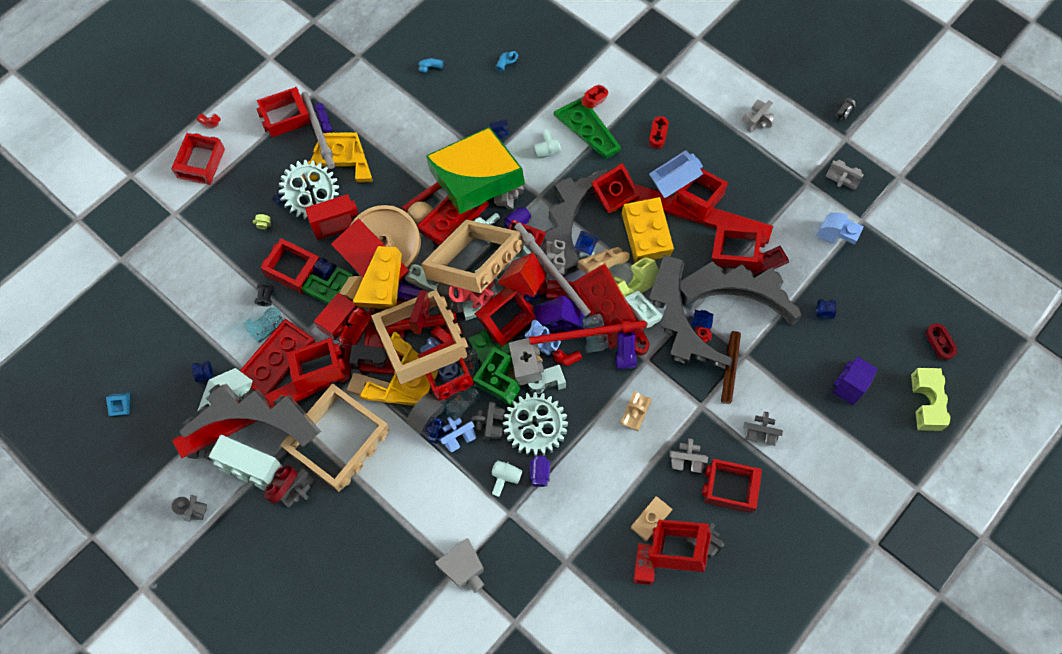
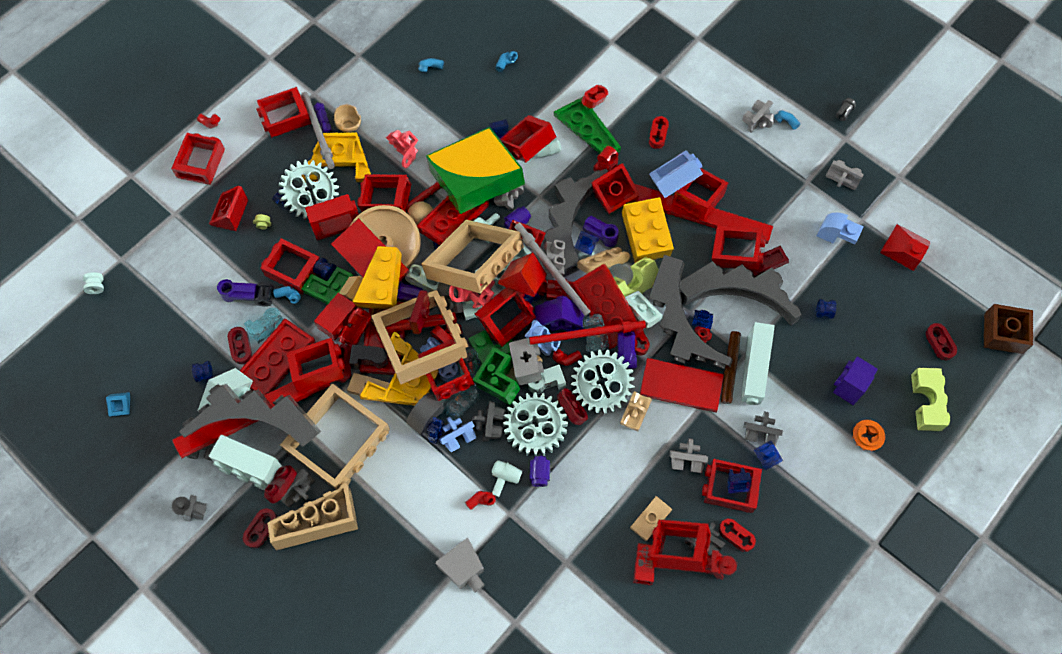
(93, 283): none -> light aqua wheel
(229, 209): none -> red slope
(238, 291): none -> dark purple piece
(240, 346): none -> dark red plate
(259, 528): none -> dark red plate
(289, 292): none -> dark azure arm
(315, 520): none -> tan wedge
(347, 118): none -> tan hair
(373, 181): none -> red window
(404, 145): none -> coral piece
(480, 497): none -> red arm
(530, 125): none -> red window
(572, 407): none -> dark red plate
(586, 388): none -> light aqua gear
(600, 229): none -> dark purple piece
(606, 159): none -> red leg
(681, 385): none -> red tile
(720, 564): none -> red hips
(734, 539): none -> red beam
(738, 482): none -> clear blue tile
(757, 363): none -> light aqua slope
(768, 455): none -> clear blue slope
(790, 118): none -> dark azure arm
(873, 429): none -> orange gear
(905, 247): none -> red slope
(1008, 328): none -> reddish brown brick

